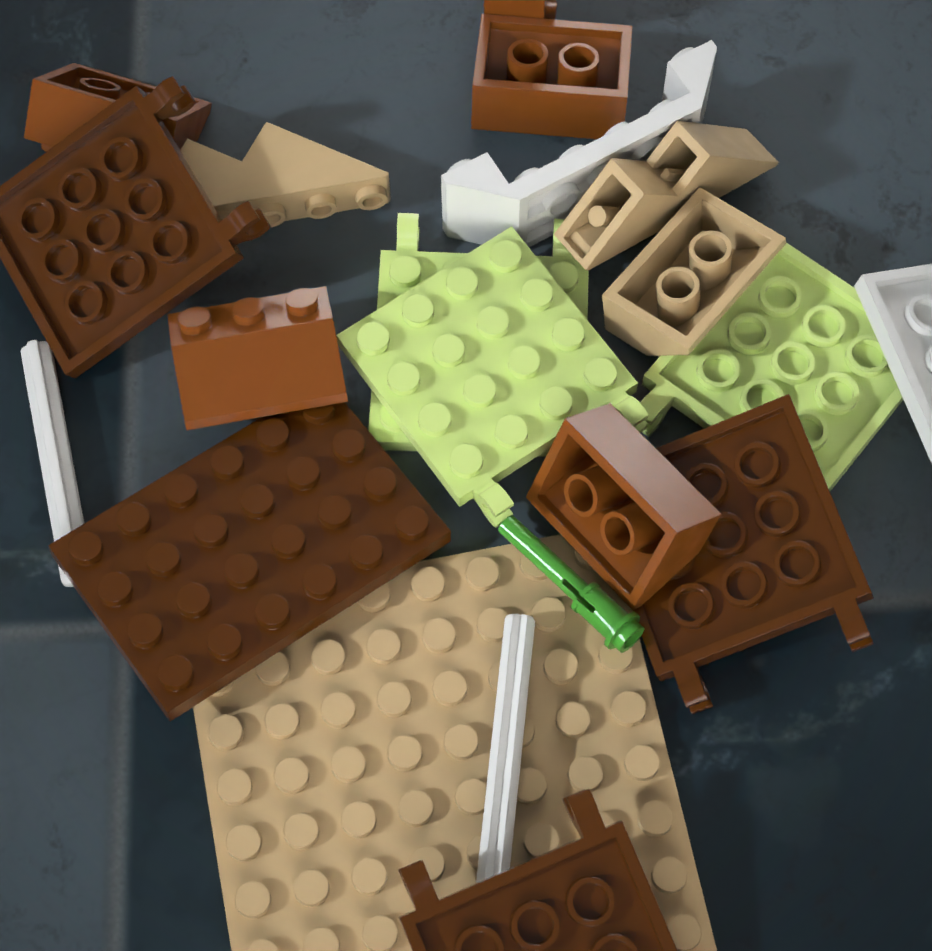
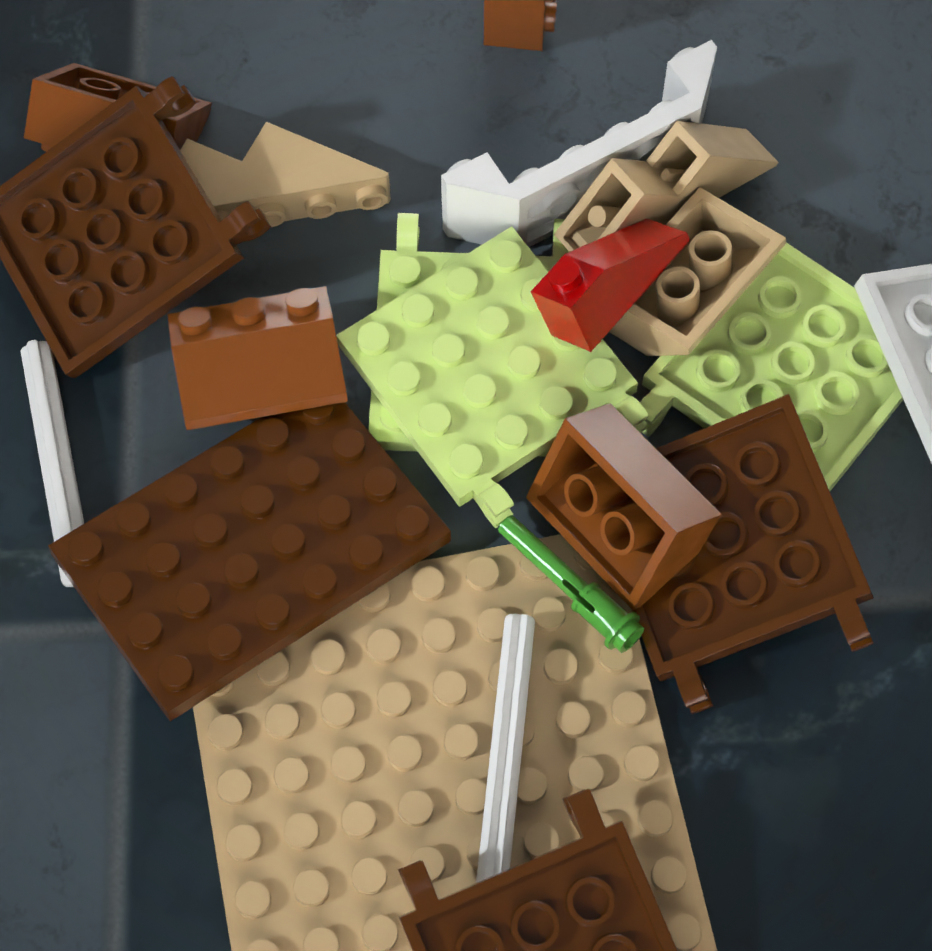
(550, 76): dark orange slope -> none
(603, 279): none -> red slope

